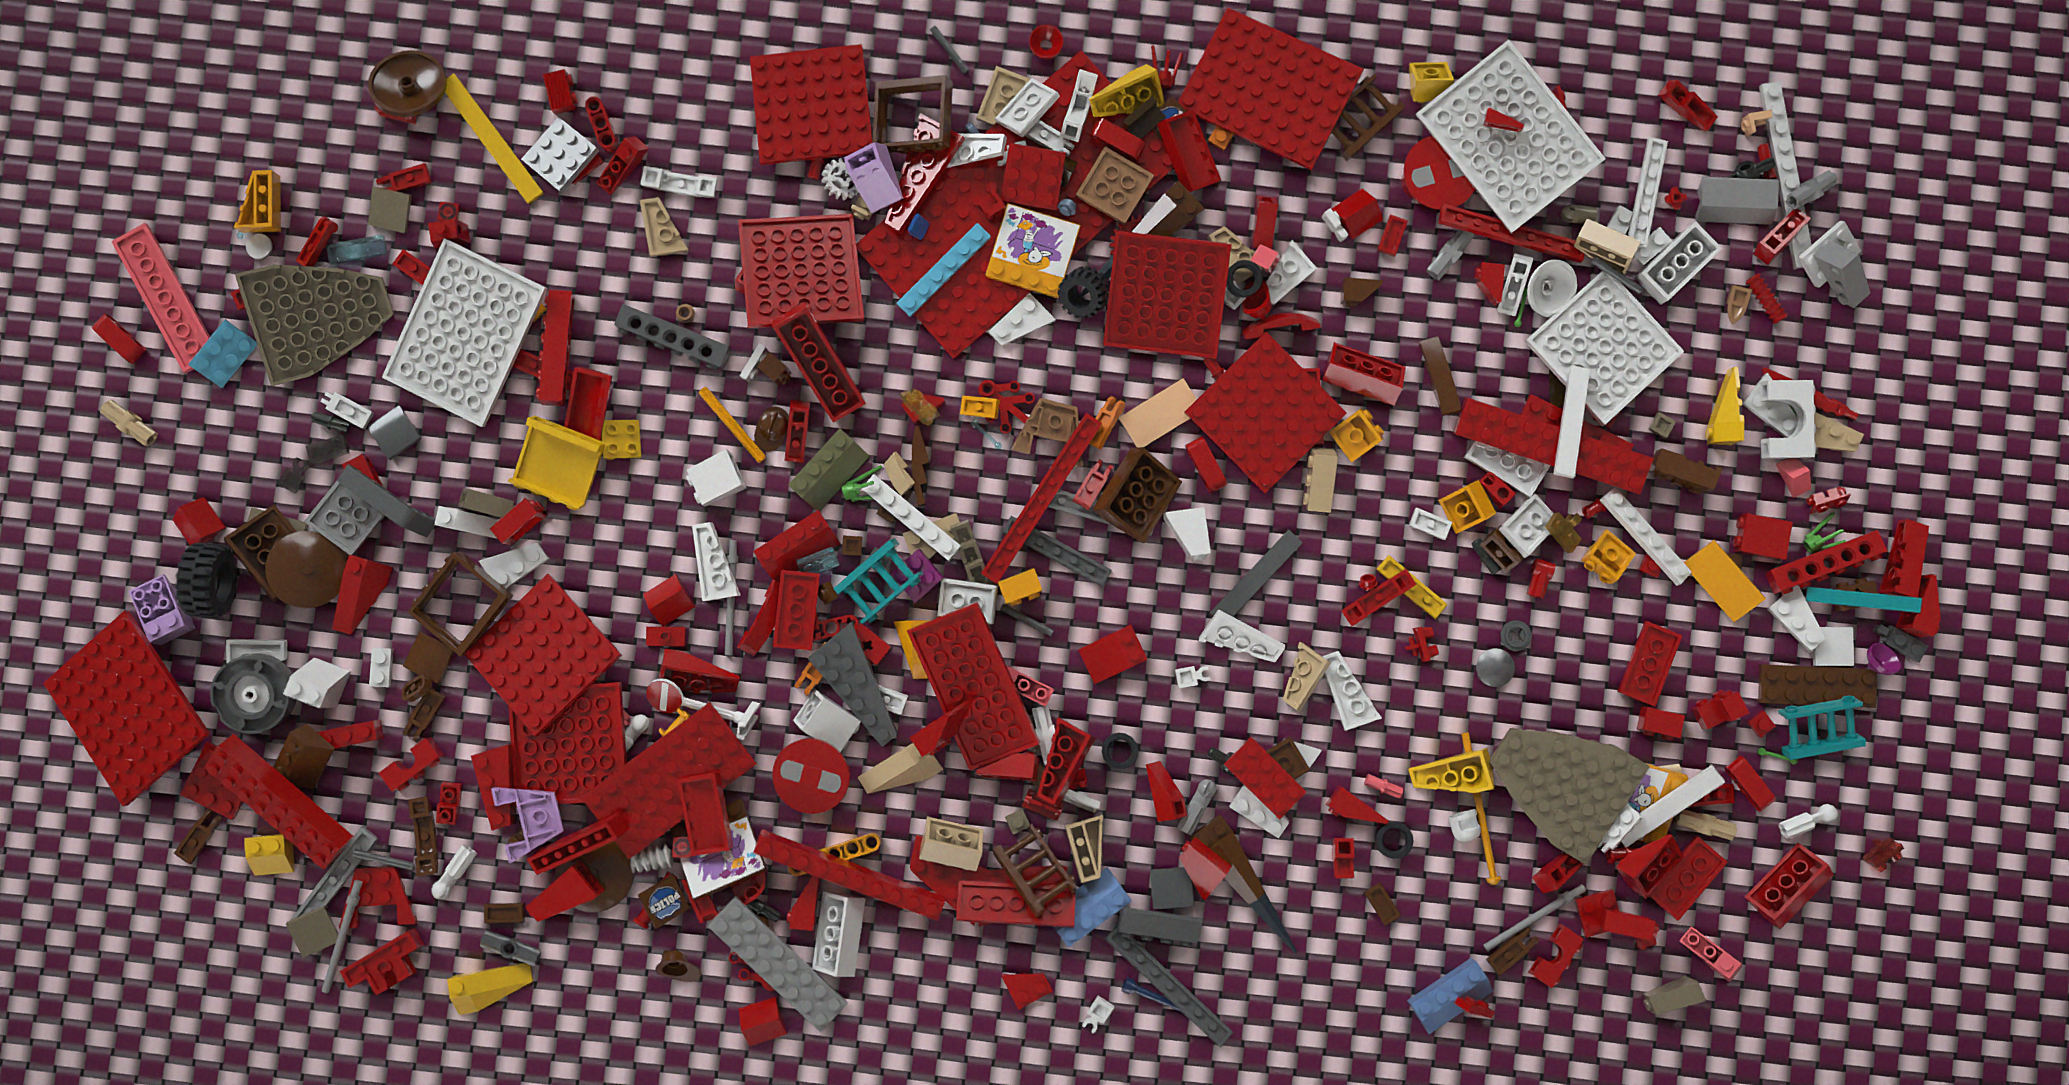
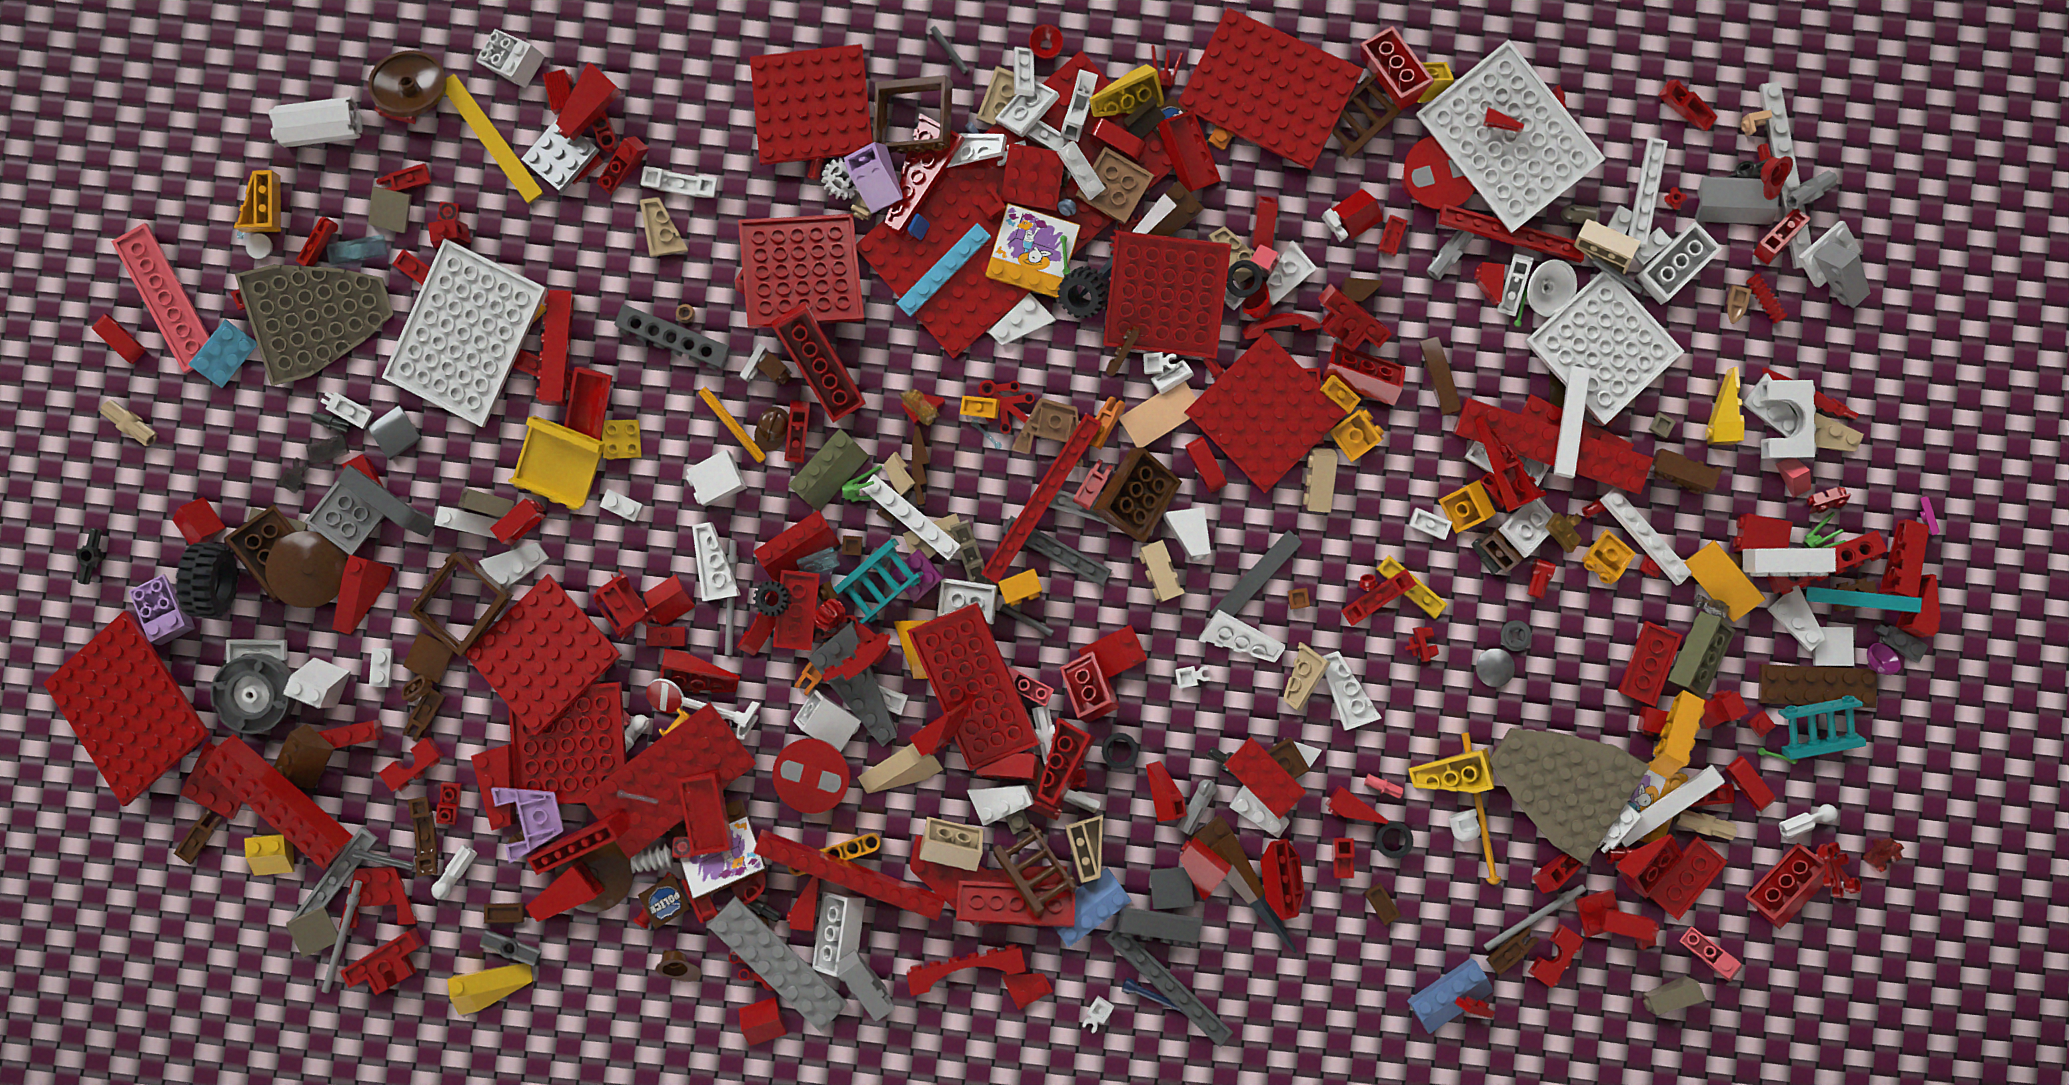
(82, 556): none -> pearl dark grey axle
(316, 122): none -> white brick
(510, 58): none -> white slope
(587, 101): none -> red slope
(621, 505): none -> white plate
(621, 794): none -> clear light blue hinge
(623, 604): none -> red animal
(761, 594): none -> black tyre
(829, 614): none -> red gear
(865, 655): none -> red slope
(865, 985): none -> light grey wedge
(922, 978): none -> red arch
(999, 802): none -> white wing
(1023, 71): none -> white plate
(1066, 270): none -> bright green hinge
(1081, 170): none -> white plate
(1089, 688): none -> red slope
(1122, 351): none -> reddish brown hinge
(1155, 363): none -> white plate
(1160, 571): none -> tan wedge
(1172, 378): none -> white tile
(1283, 879): none -> red wedge
(1298, 598): none -> dark orange plate
(1340, 394): none -> light orange plate
(1350, 321): none -> red piece
(1396, 67): none -> red slope
(1513, 481): none -> red wedge
(1678, 735): none -> light orange wedge
(1701, 654): none -> olive slope
(1713, 607): none -> clear smoke plate
(1774, 175): none -> red piece
(1795, 561): none -> white brick
(1826, 854): none -> red plant
(1928, 515): none -> dark pink plate

